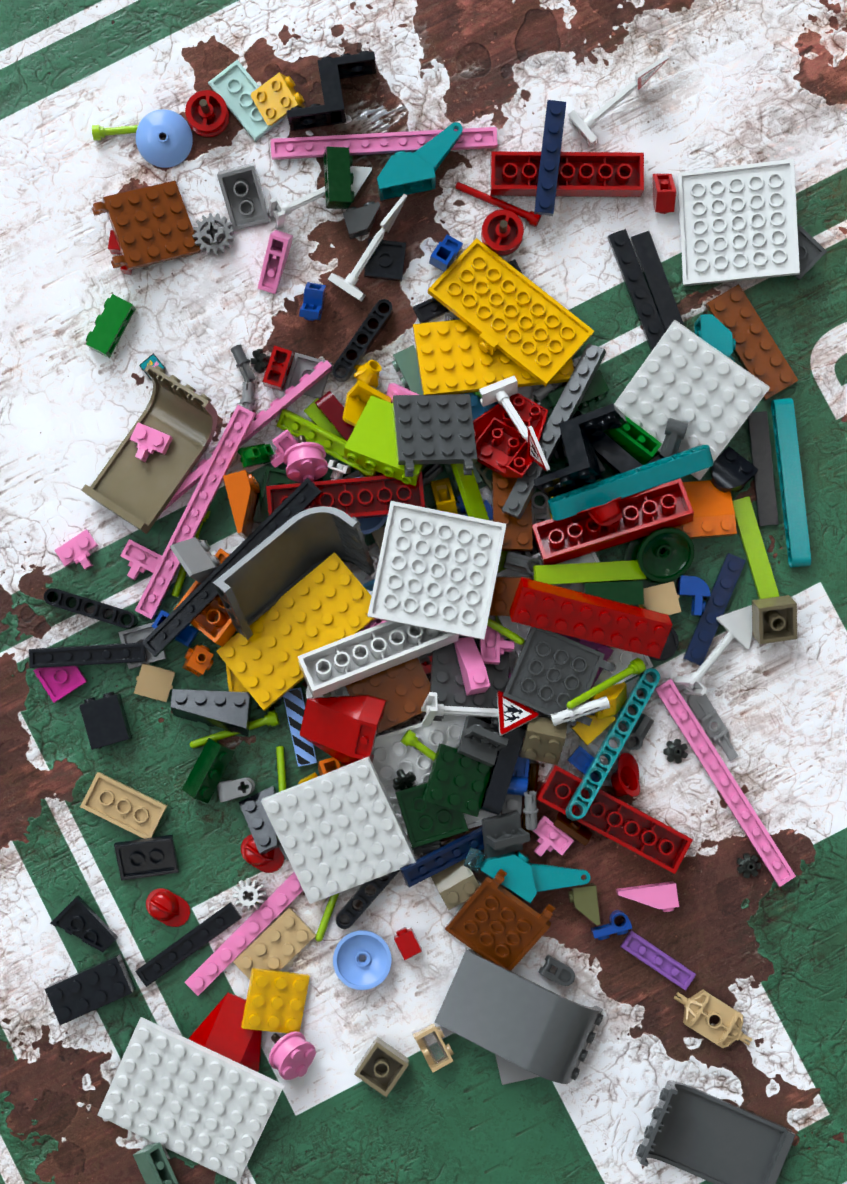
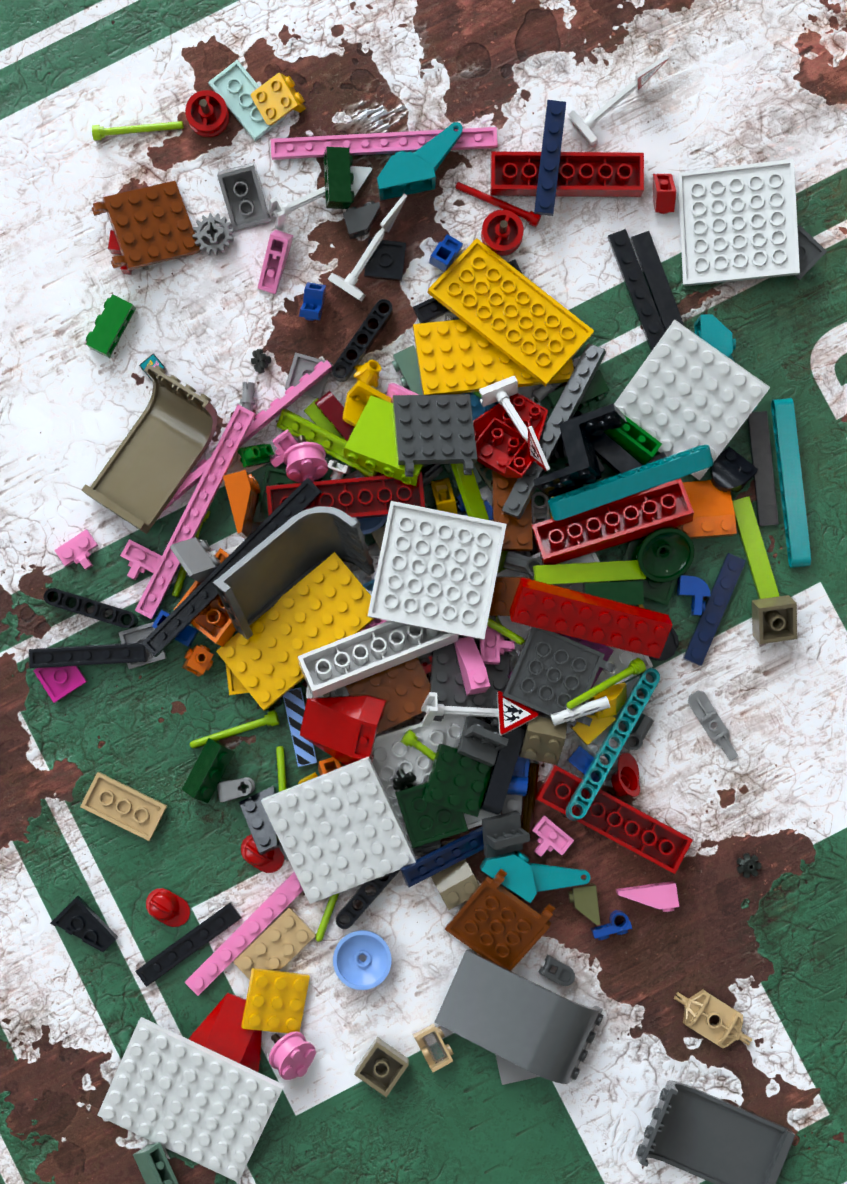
(90, 989): black brick -> none
(105, 720): black brick -> none
(146, 857): black tile -> none
(149, 440): bright pink hinge -> none
(154, 682): tan piece -> none
(165, 152): light blue dish -> none
(214, 708): wedge -> none
(243, 363): dark grey axle -> none
(248, 901): white gear -> none
(278, 368): red brick -> none
(331, 72): black bracket -> none
(407, 942): red brick -> none
(474, 859): clear light blue slope -> none
(487, 343): yellow plate -> none
(530, 810): light grey axle -> none
(572, 828): reddish brown plate -> none
(605, 514): red piece -> none
(658, 960): medium lavender tile -> none
(662, 598): tan piece -> none
(671, 751): pearl dark grey plant -> none
(675, 434): dark grey piece -> none
(725, 782): bright pink plate -> none
(739, 626): white piece -> none
(753, 341): dark orange plate -> none

